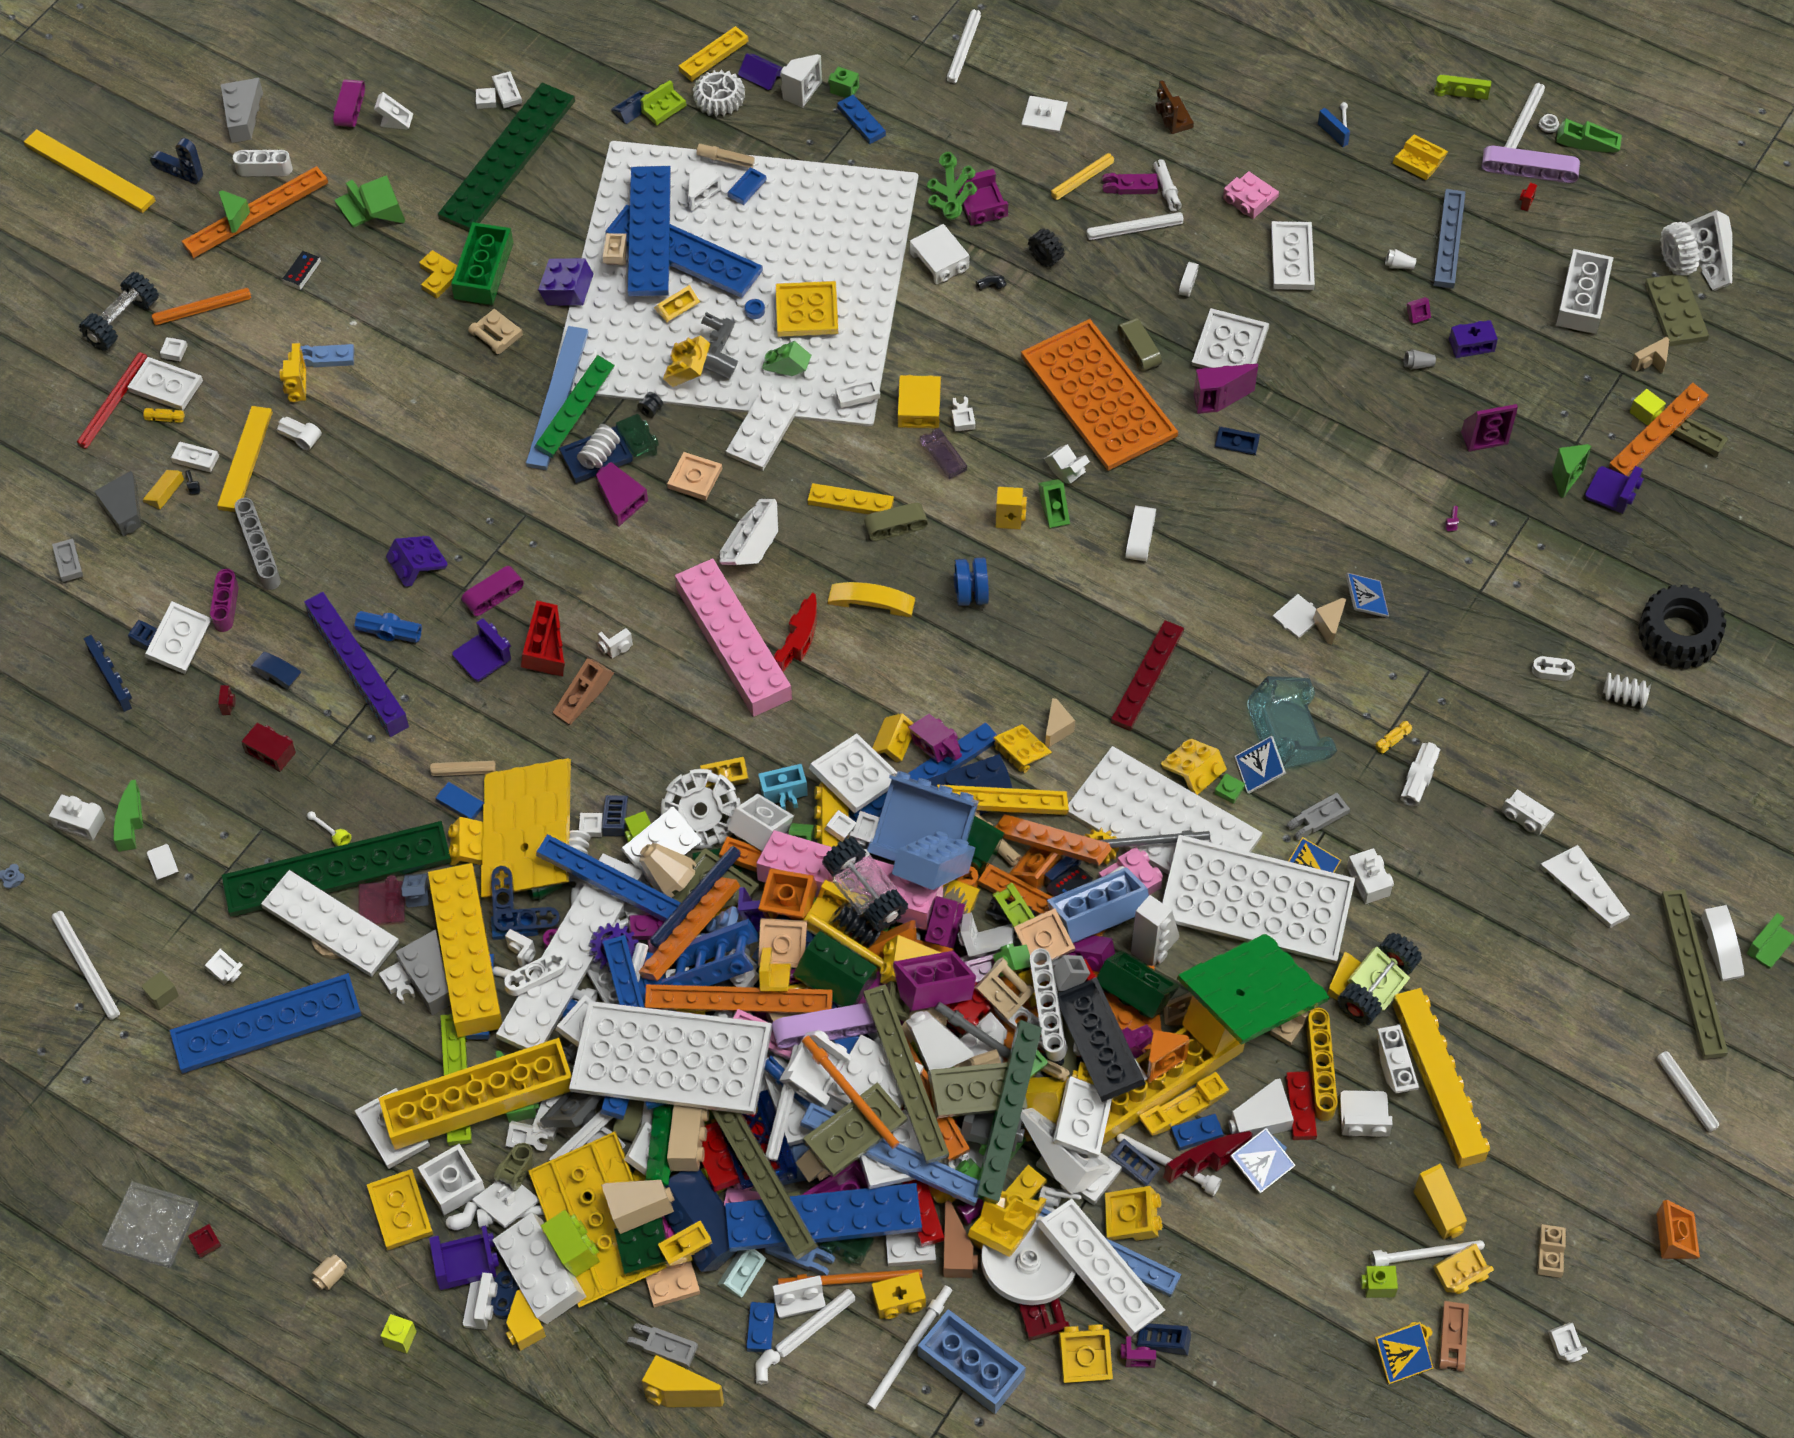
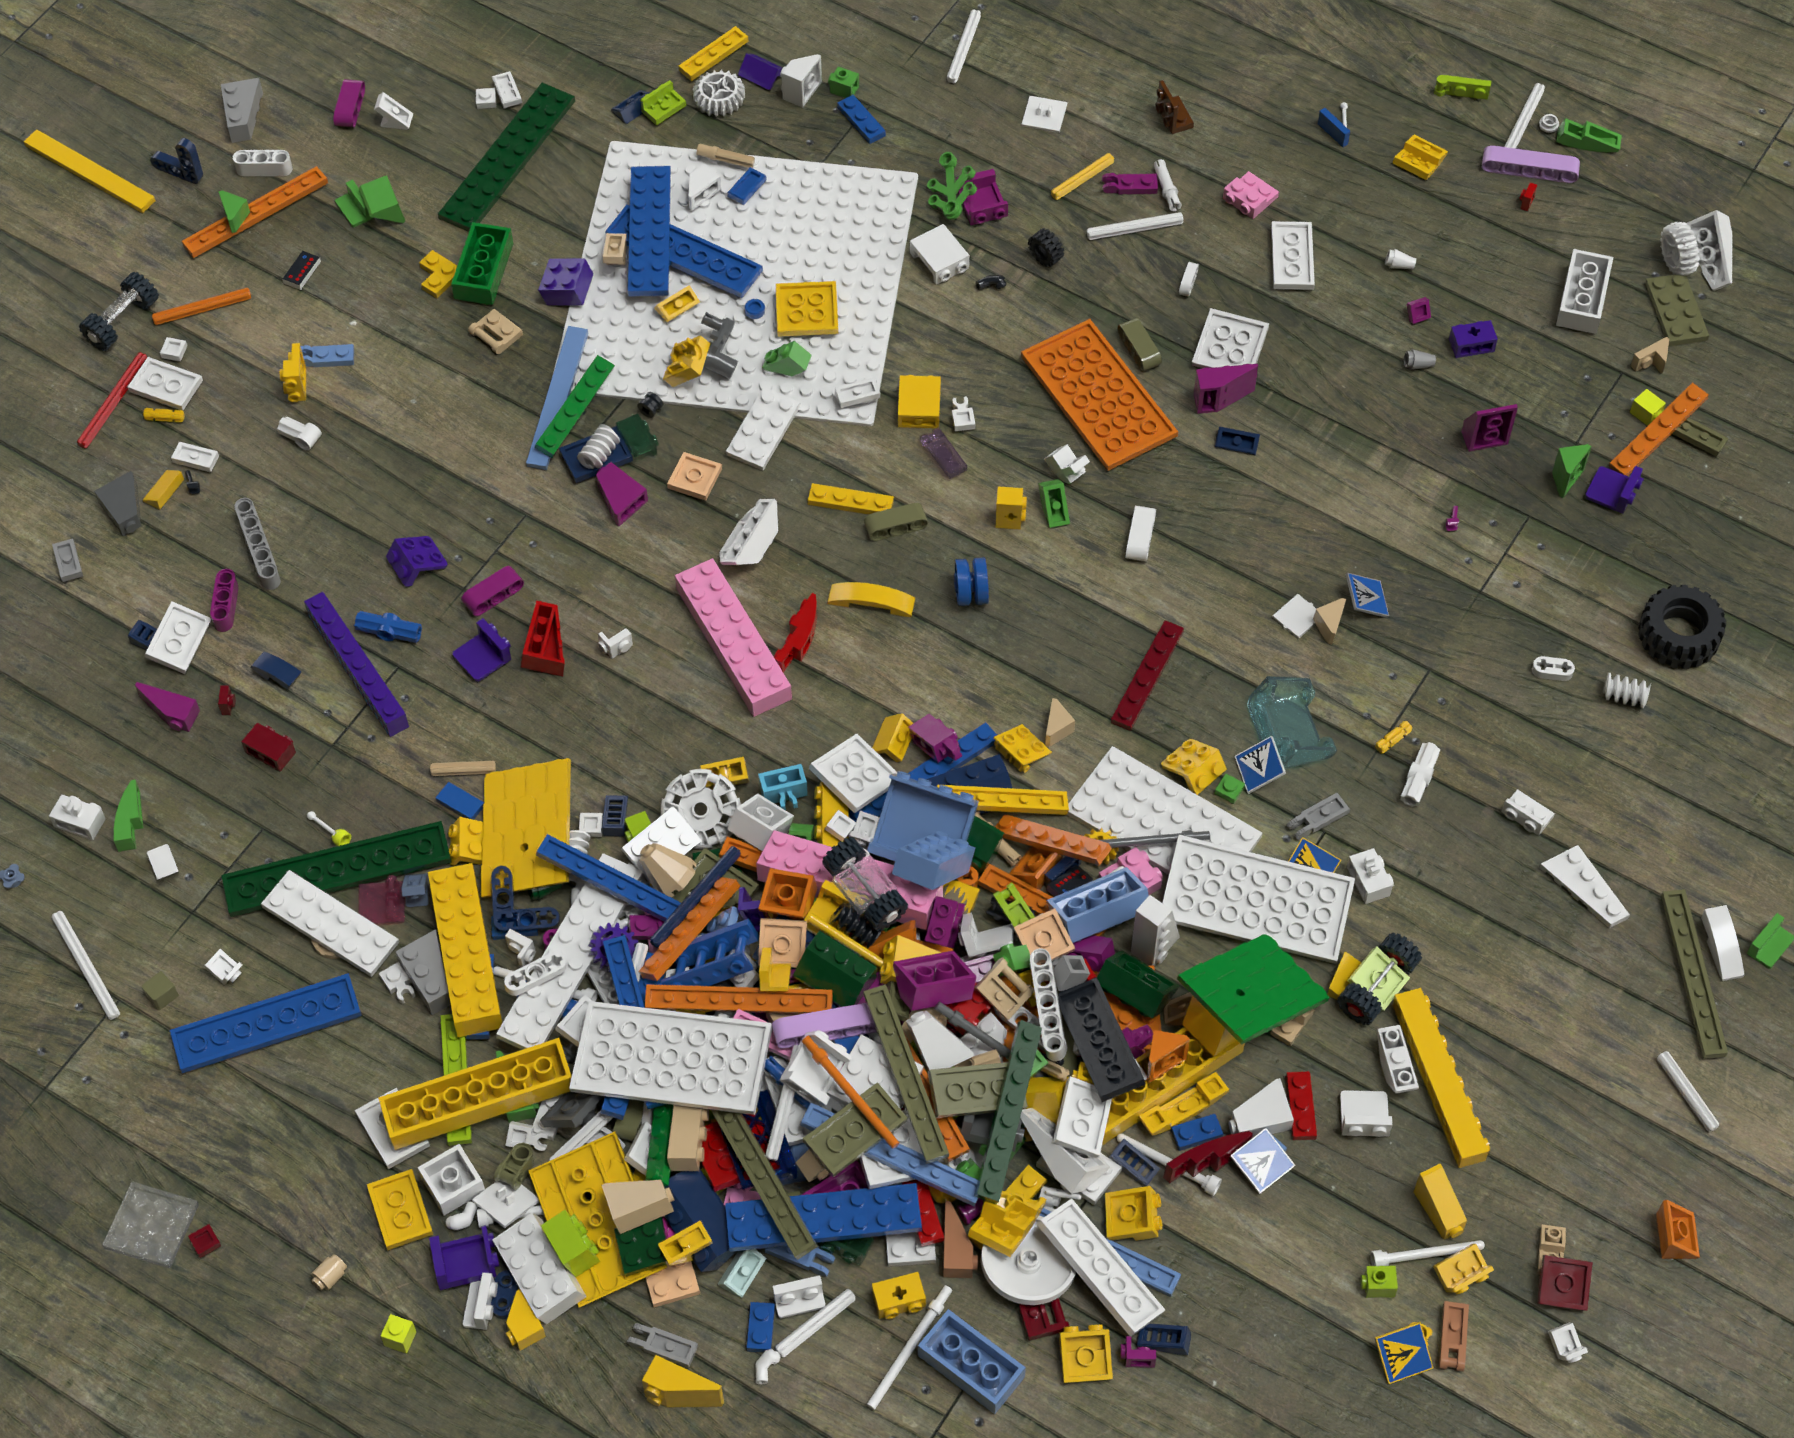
(105, 666): dark blue plate -> none
(173, 708): none -> magenta slope
(245, 457): yellow tile -> none
(583, 690): nougat slope -> none
(854, 1277): orange bar -> none
(1318, 1073): yellow beam -> none
(1449, 238): sand blue plate -> none
(1565, 1282): none -> dark red plate

